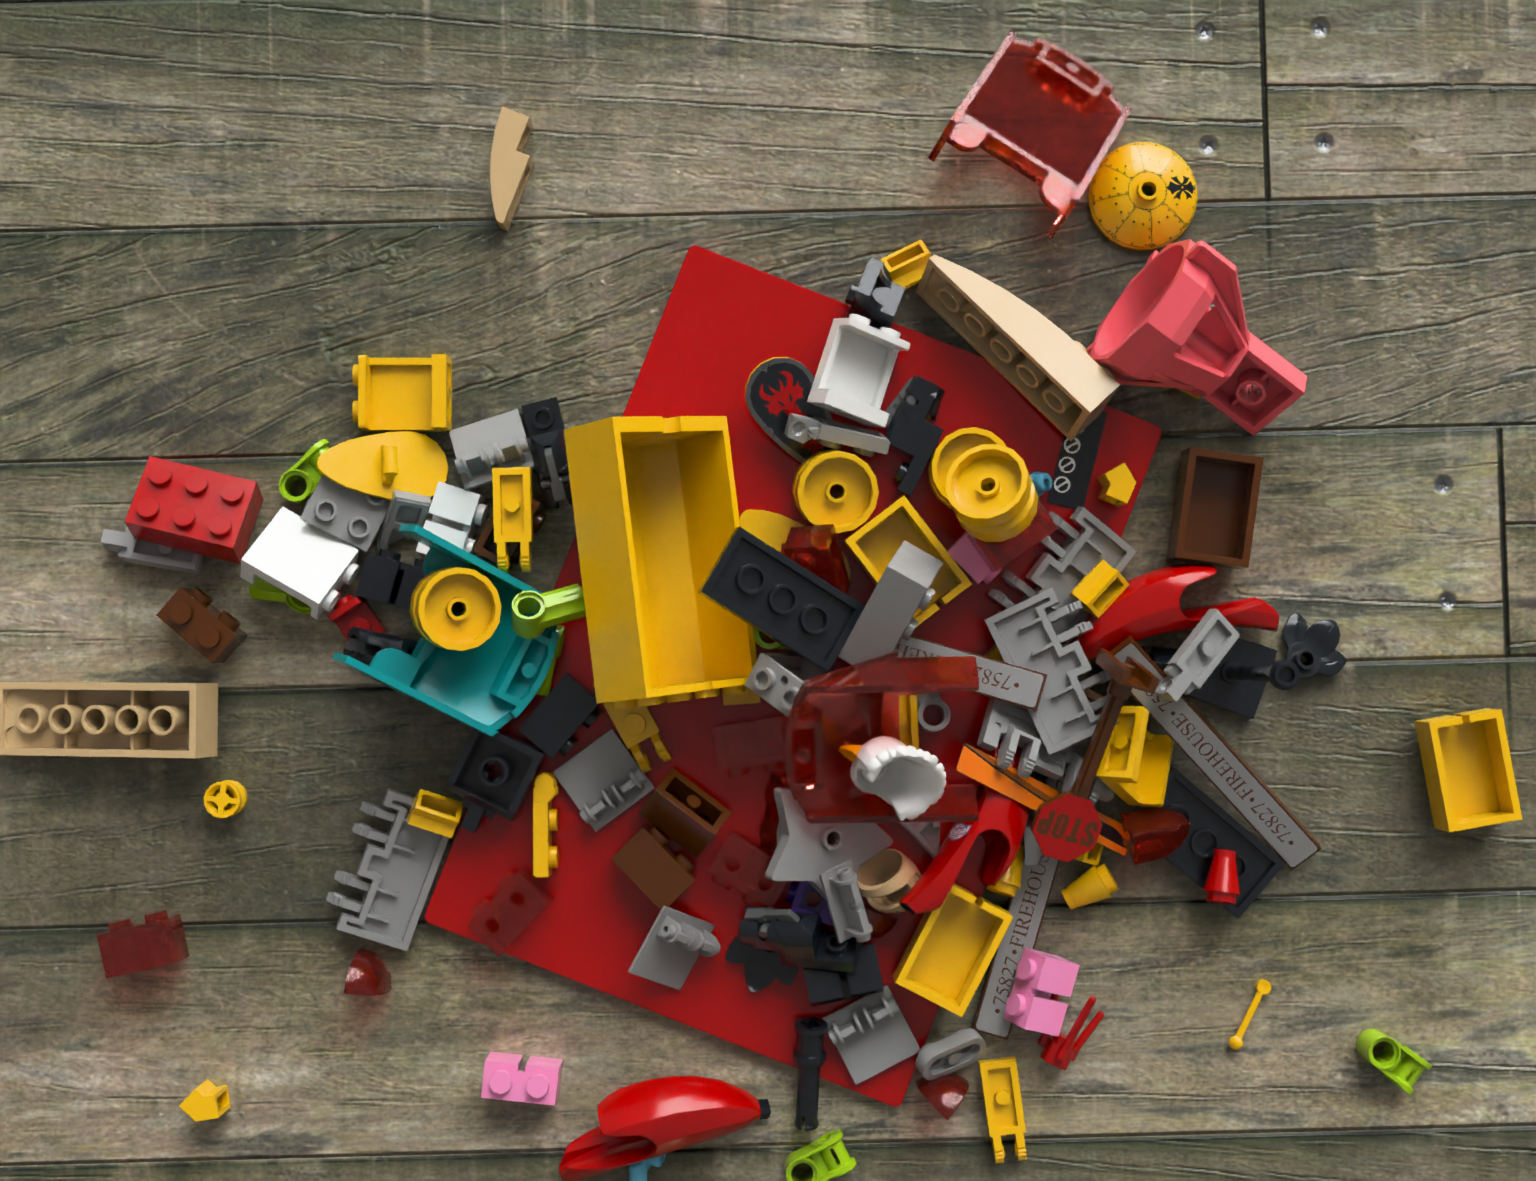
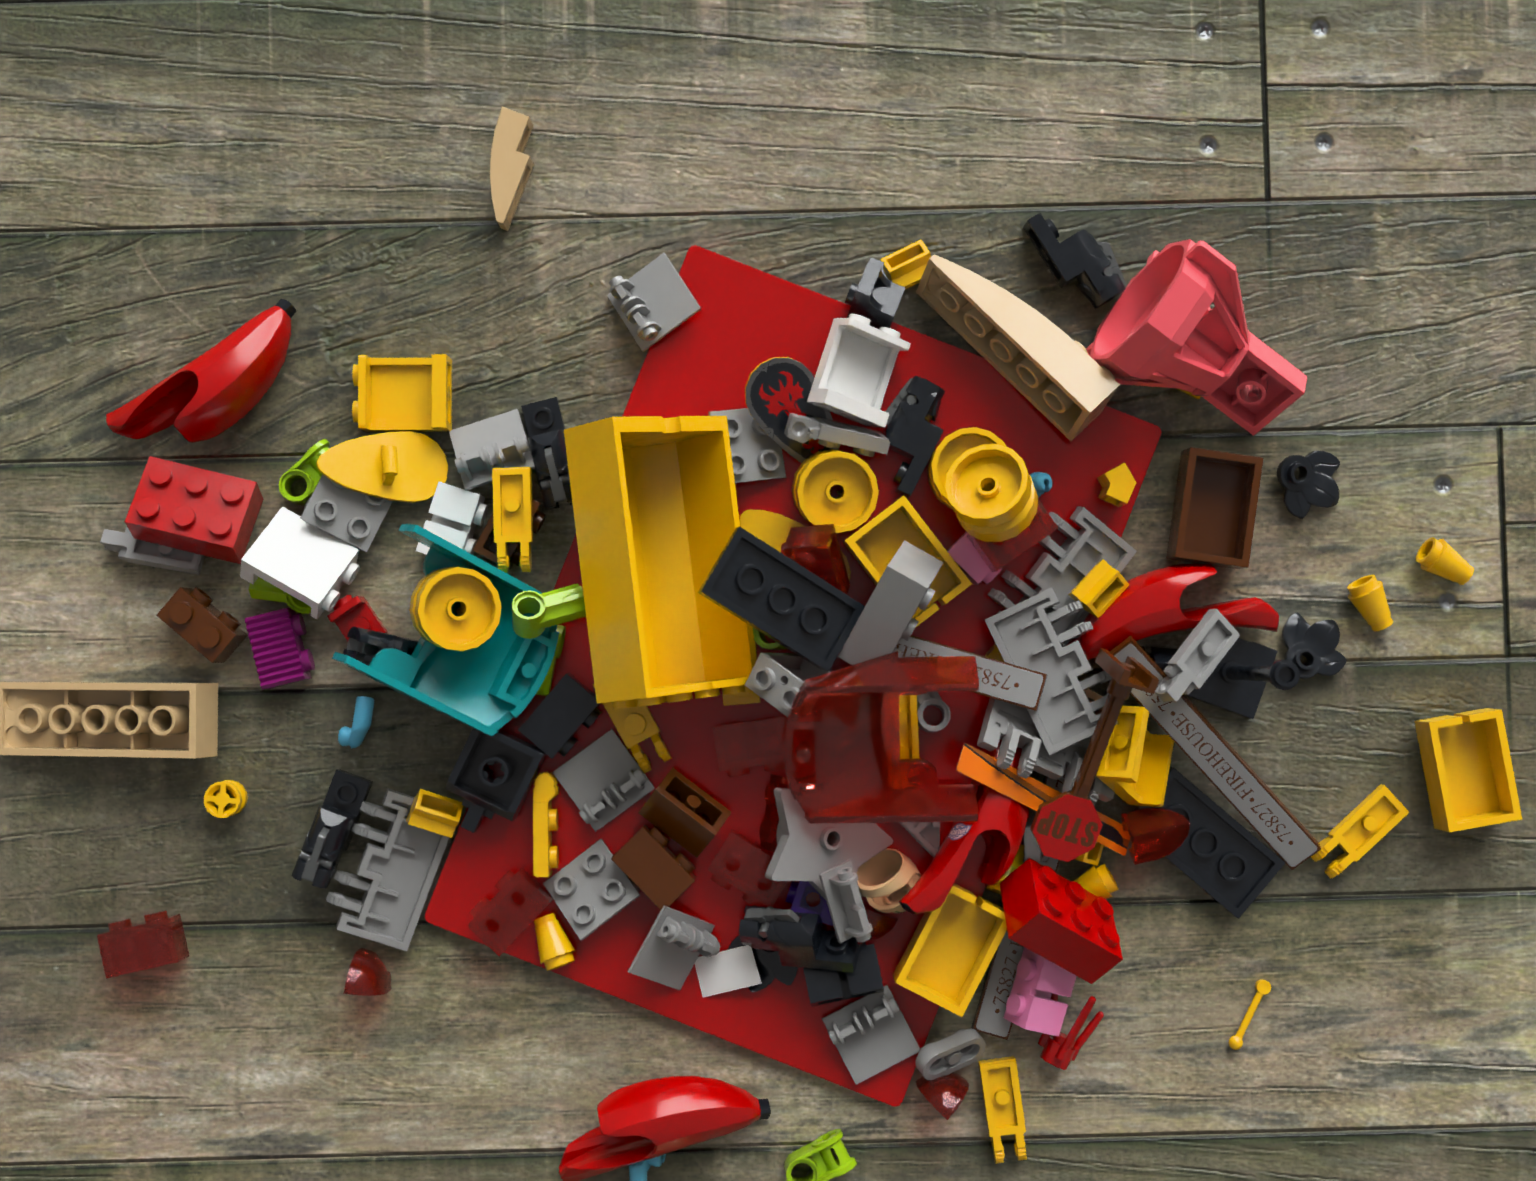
(207, 1102): yellow piece -> none
(214, 387): none -> red piece
(279, 648): none -> magenta brick
(332, 829): none -> black plate
(361, 723): none -> medium azure arm
(388, 579): black piece -> none
(403, 509): light grey tile -> none
(536, 1085): bright pink piece -> none
(553, 944): none -> yellow cone
(591, 890): none -> light grey hinge
(652, 301): none -> light grey hinge
(727, 971): none -> white sticker
(752, 450): none -> light grey hinge
(809, 1057): black pin -> none
(897, 774): white hair -> none
(1040, 117): clear red windscreen -> none
(1060, 921): none -> red brick
(1076, 465): black sticker -> none
(1079, 259): none -> black plate
(1128, 214): yellow dish -> none
(1222, 878): red cone -> none
(1313, 484): none -> black plate
(1361, 829): none -> yellow hinge
(1371, 602): none -> yellow cone
(1395, 1061): lime piece -> none
(1442, 560): none -> yellow cone

